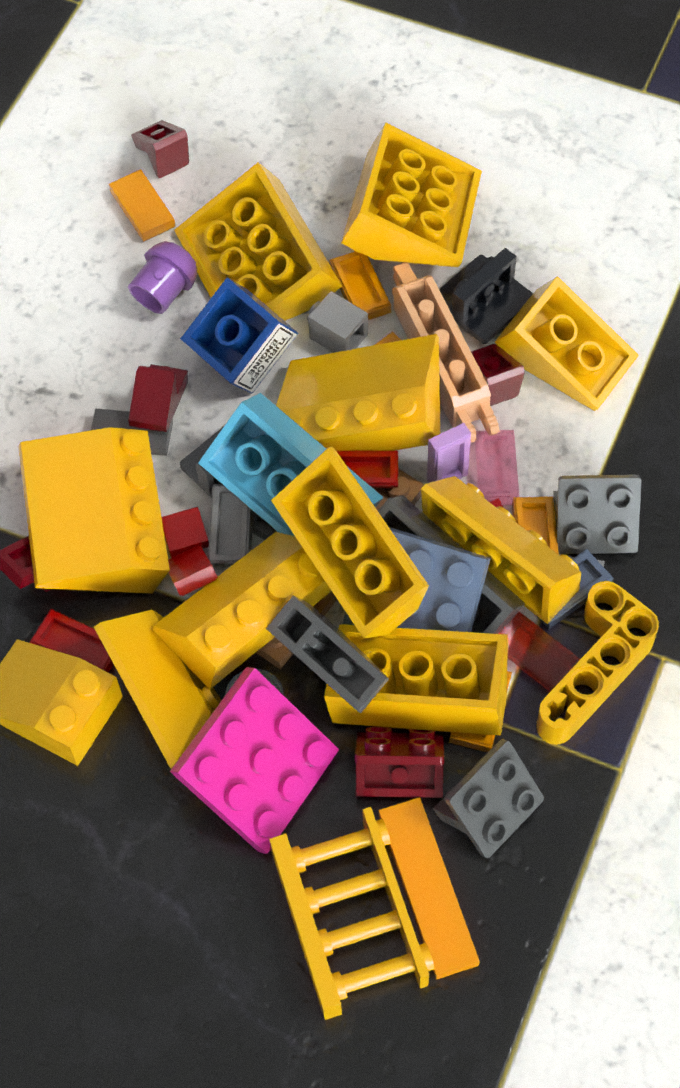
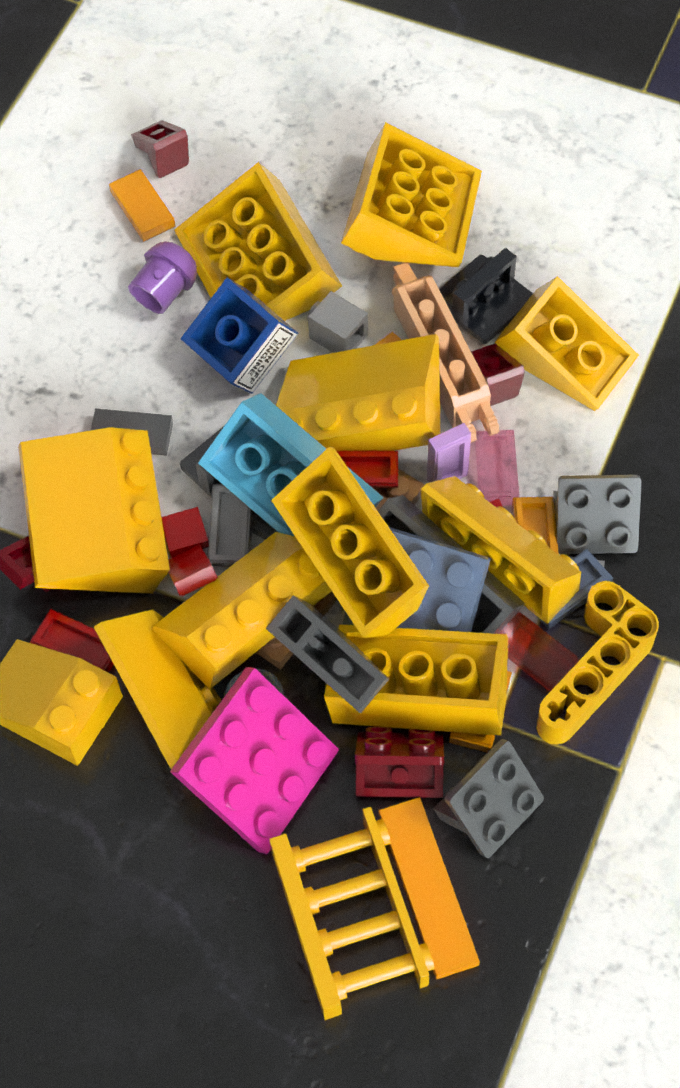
(156, 396): dark red slope -> none
(361, 284): light orange tile -> none

